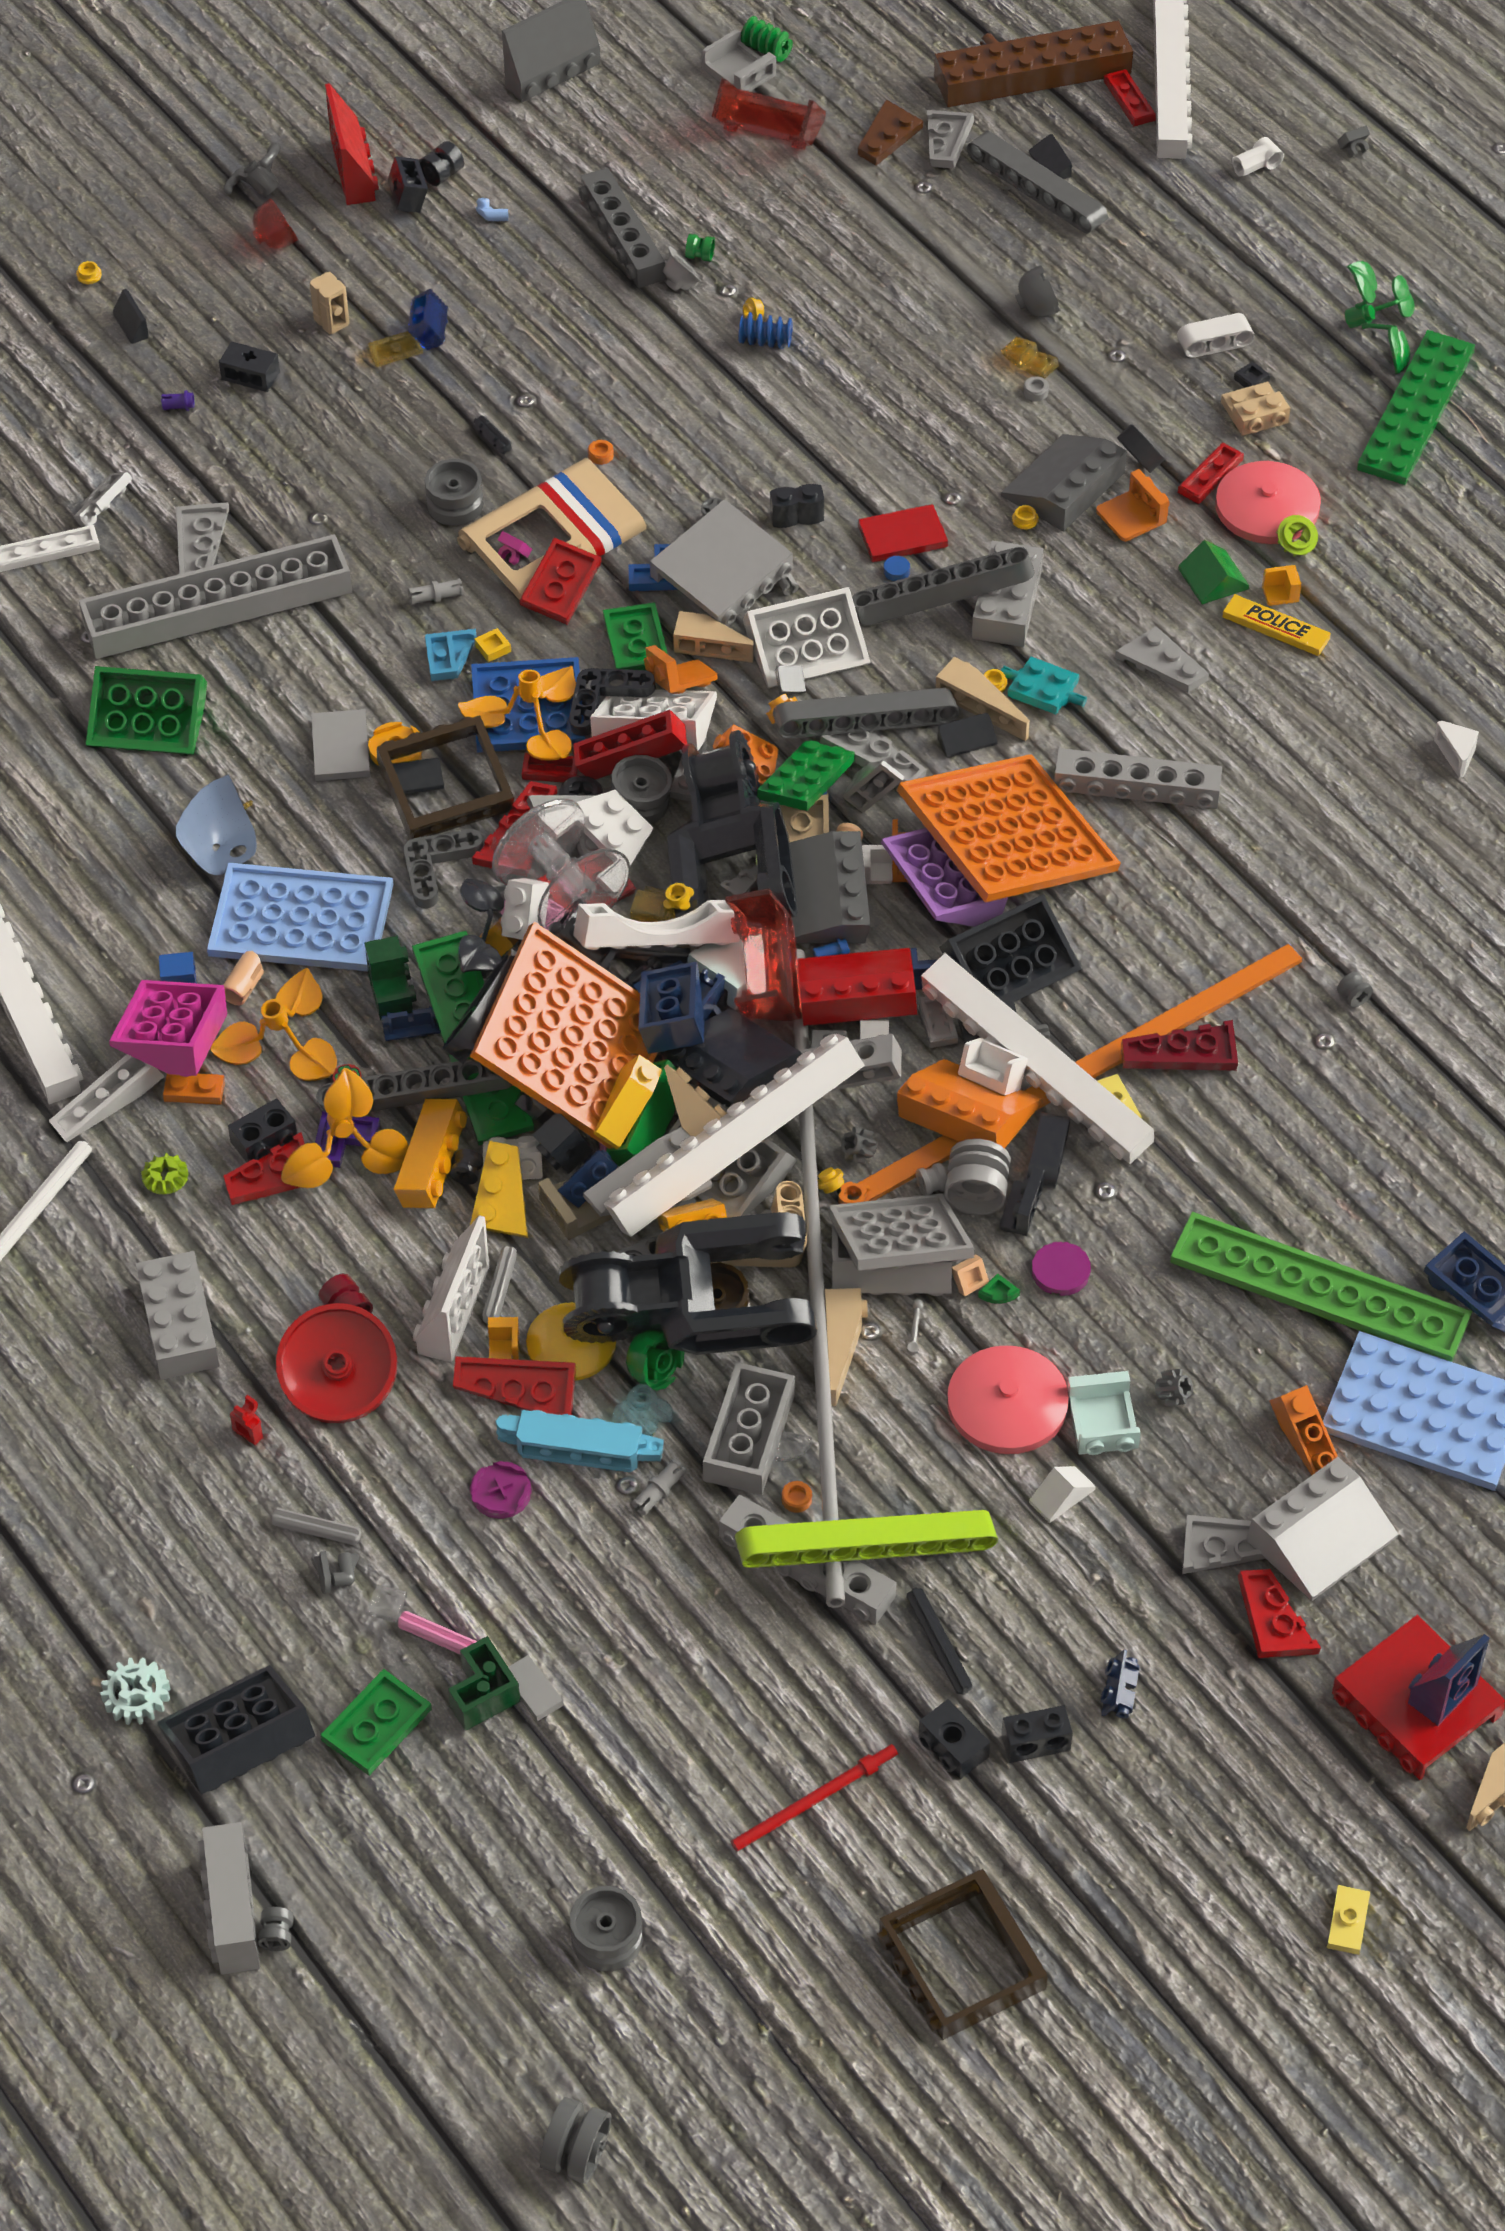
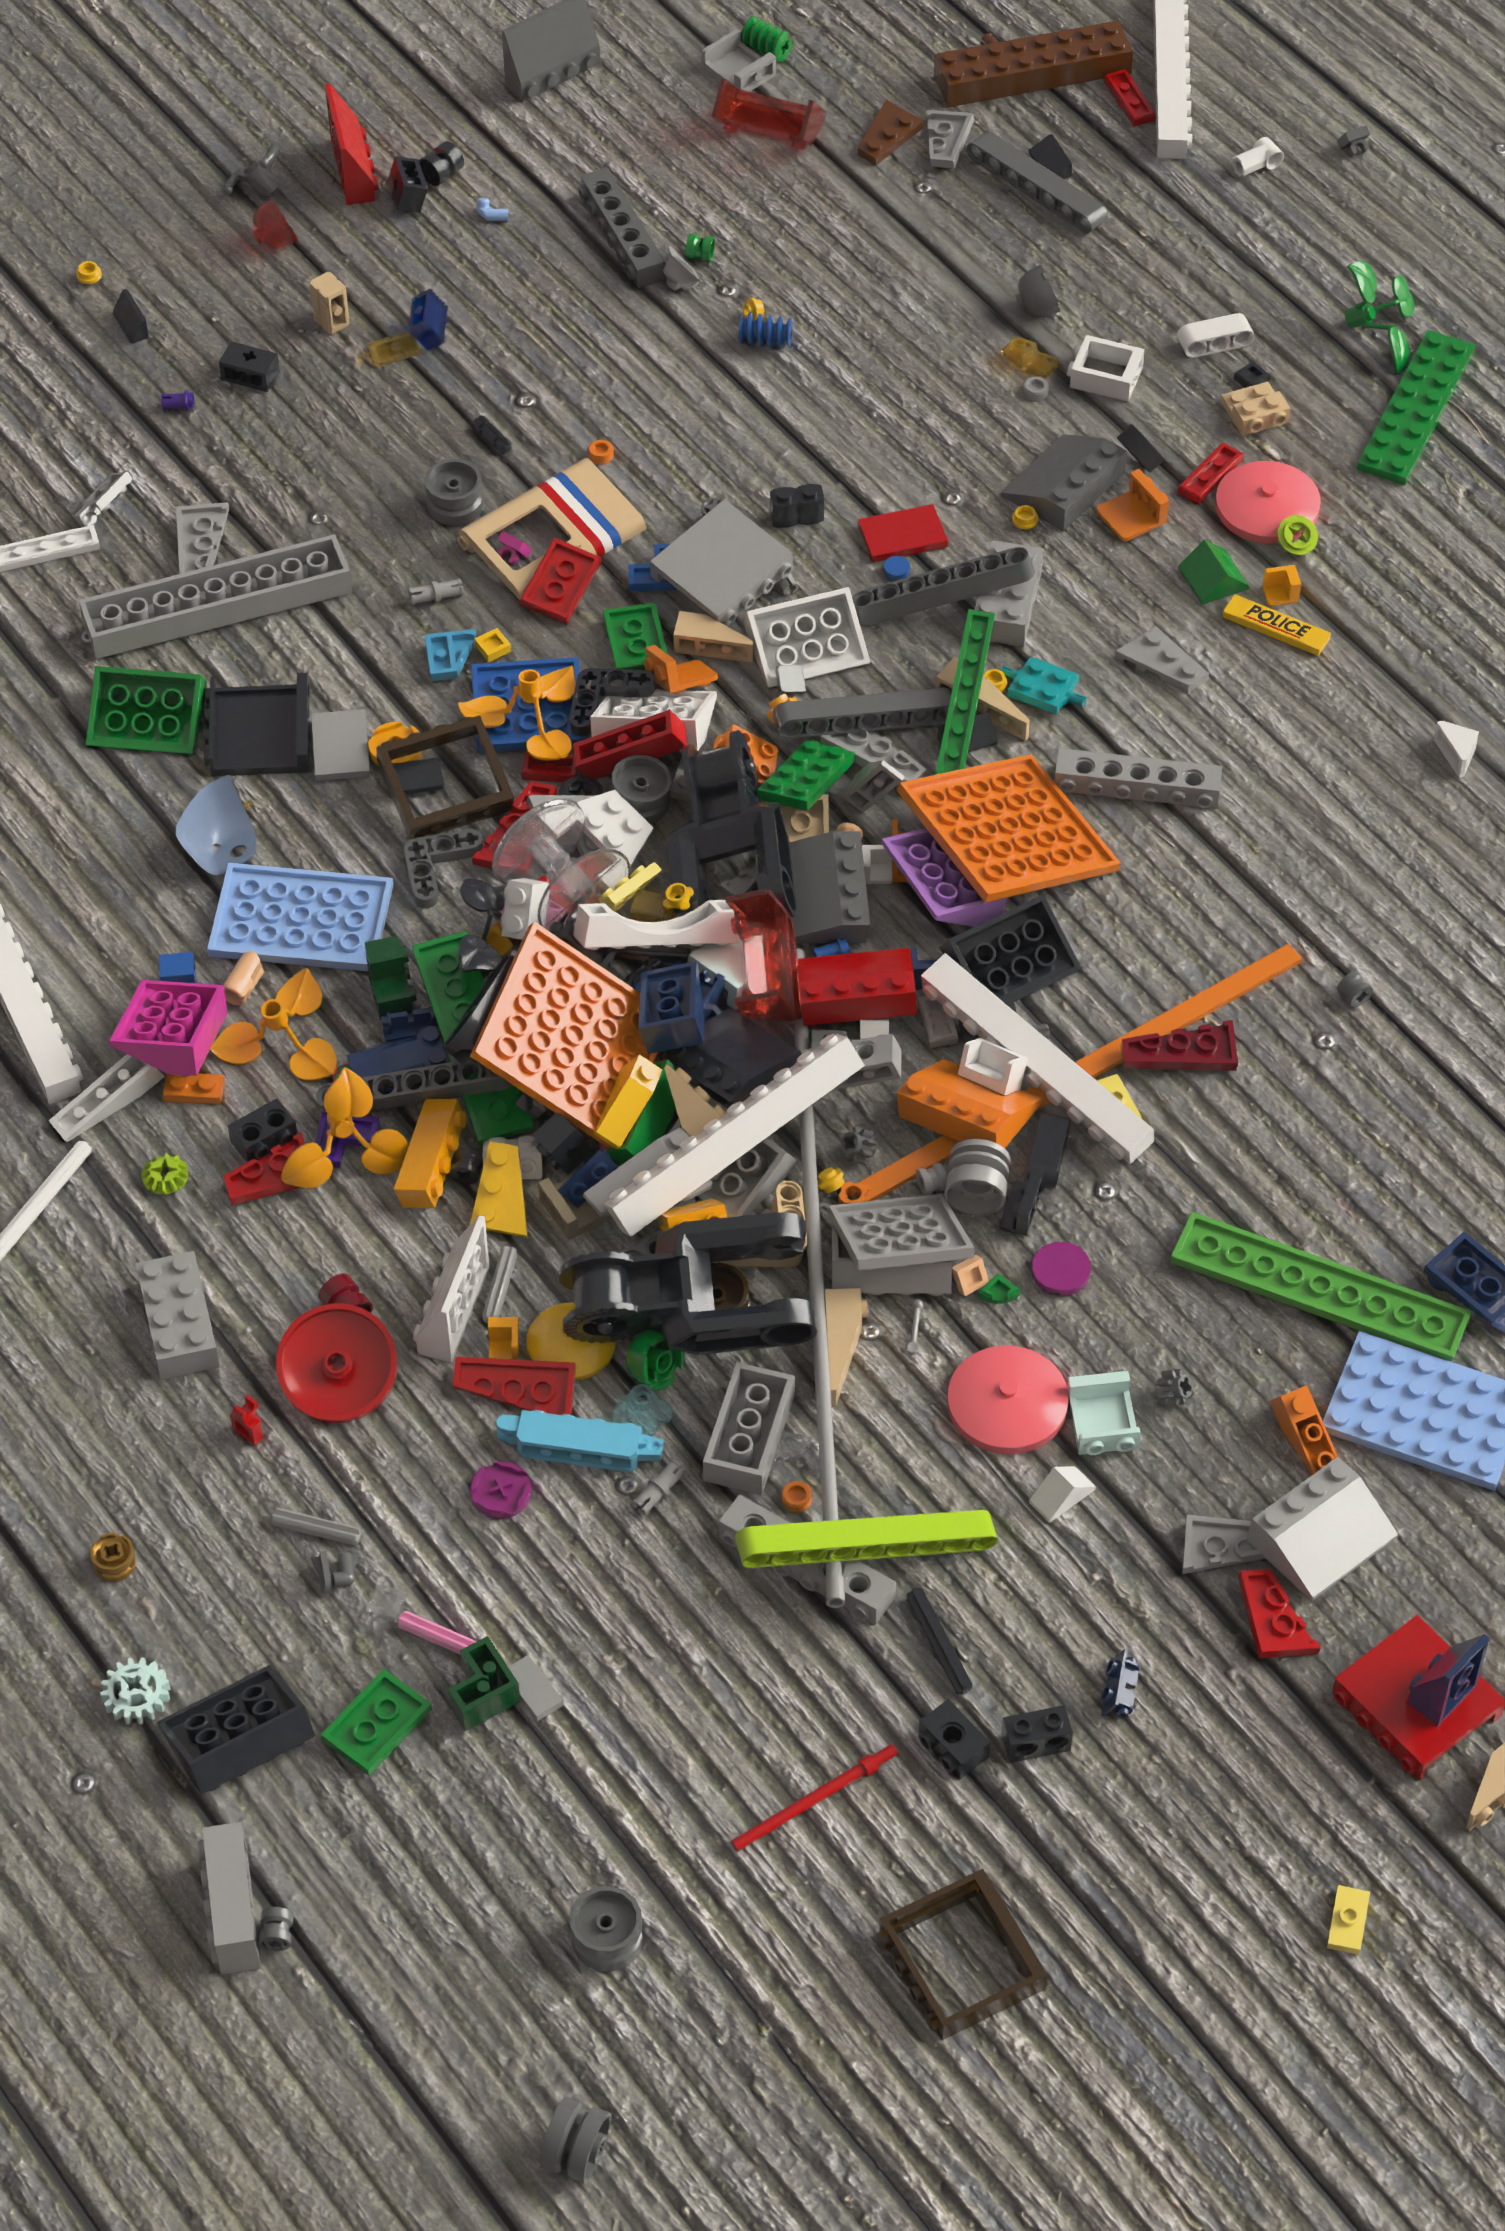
(113, 1557): none -> pearl gold wheel
(258, 728): none -> black panel
(401, 1055): none -> dark blue slope
(628, 887): none -> light yellow plate
(965, 691): none -> green plate
(1102, 382): none -> white window

